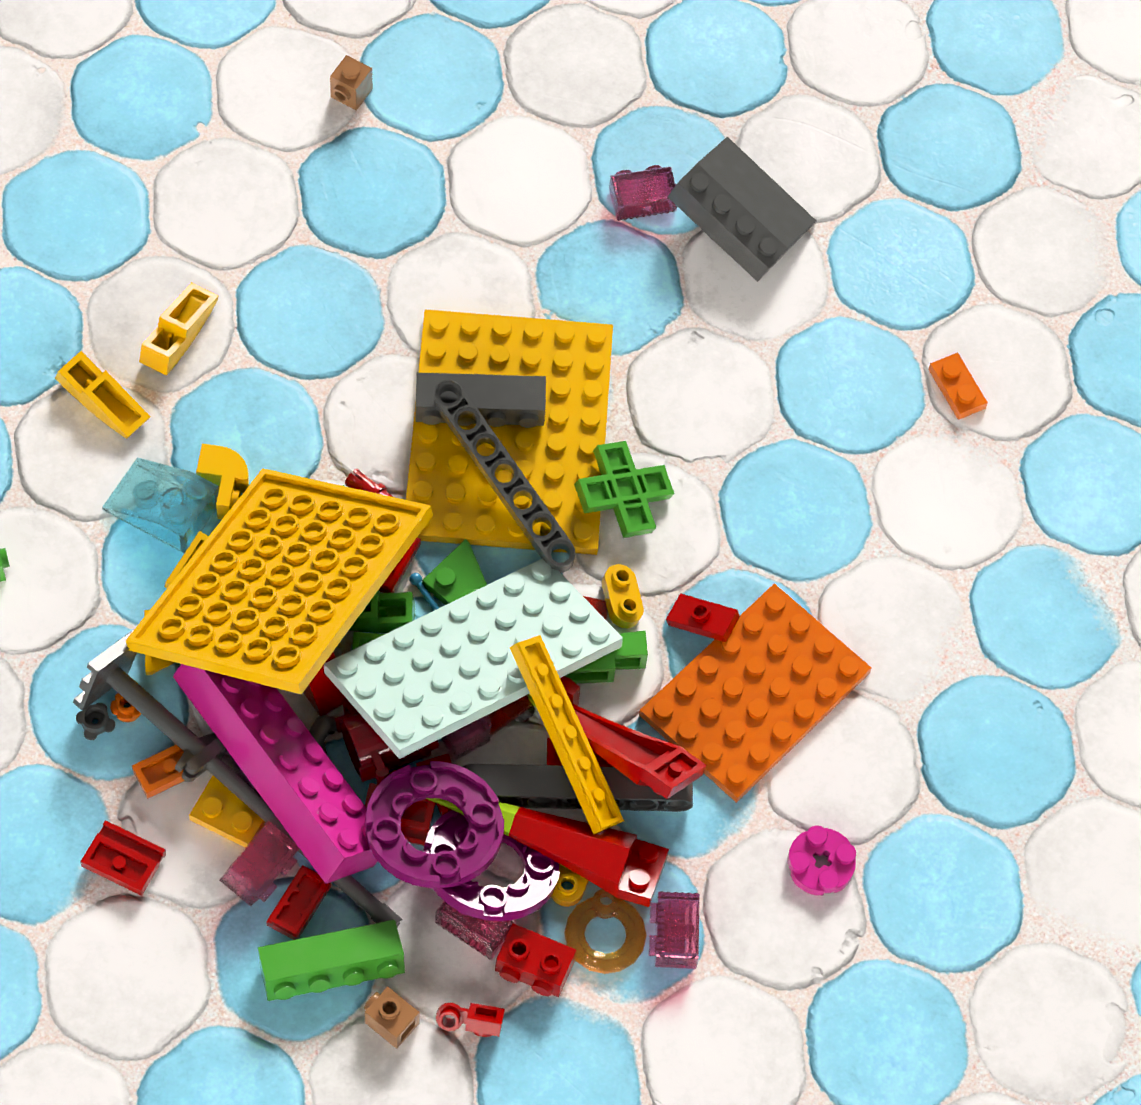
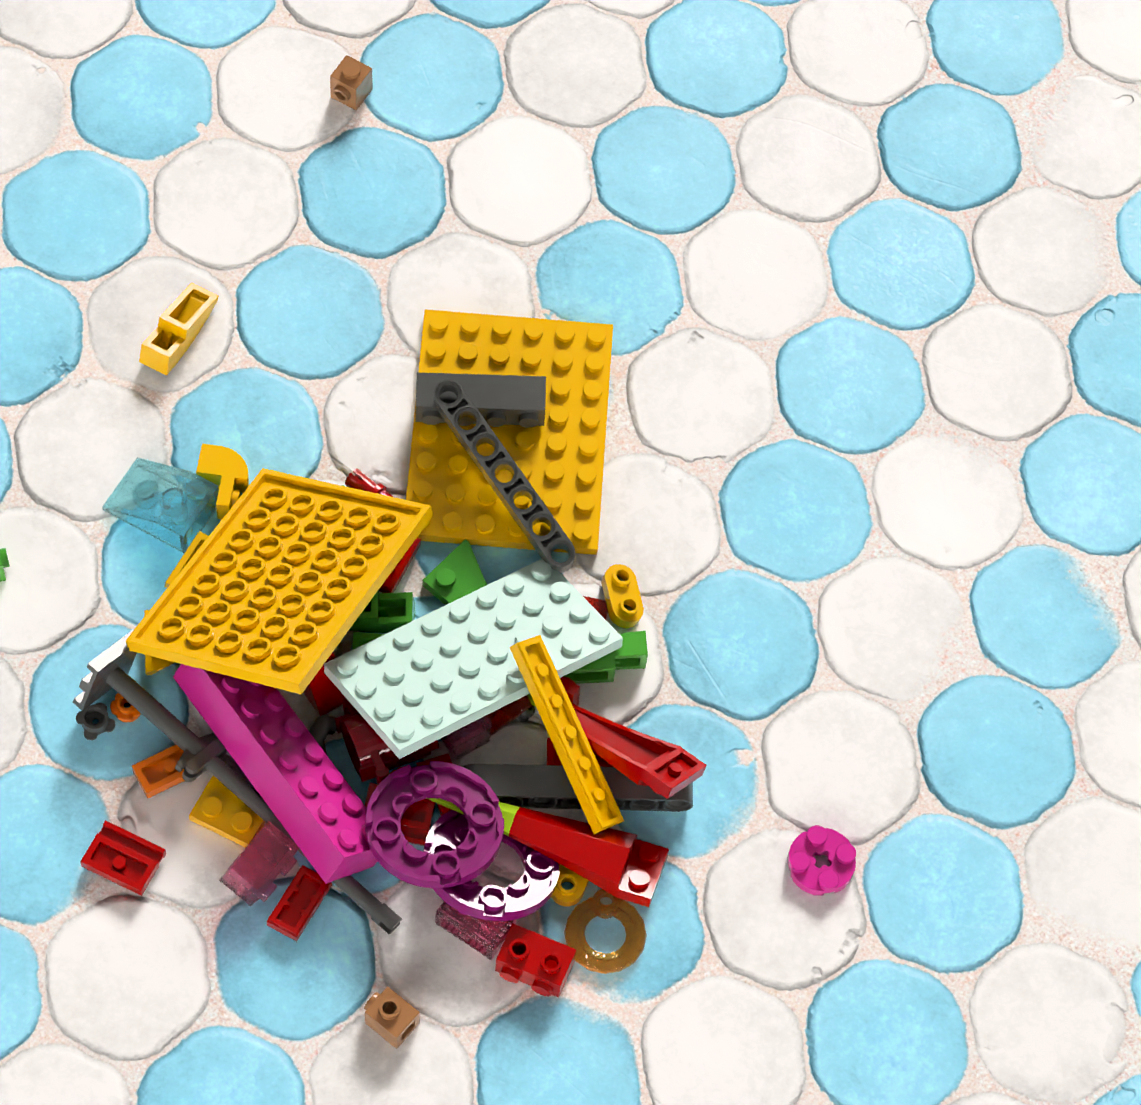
(101, 395): yellow slope -> none
(331, 960): bright green brick -> none
(416, 579): dark azure hinge -> none
(479, 1018): red plate -> none
(624, 489): bright green plate -> none
(642, 192): clear pink brick -> none
(676, 930): clear pink brick -> none
(703, 617): red plate -> none
(741, 208): dark grey slope -> none
(755, 693): orange plate -> none
(958, 386): orange plate -> none

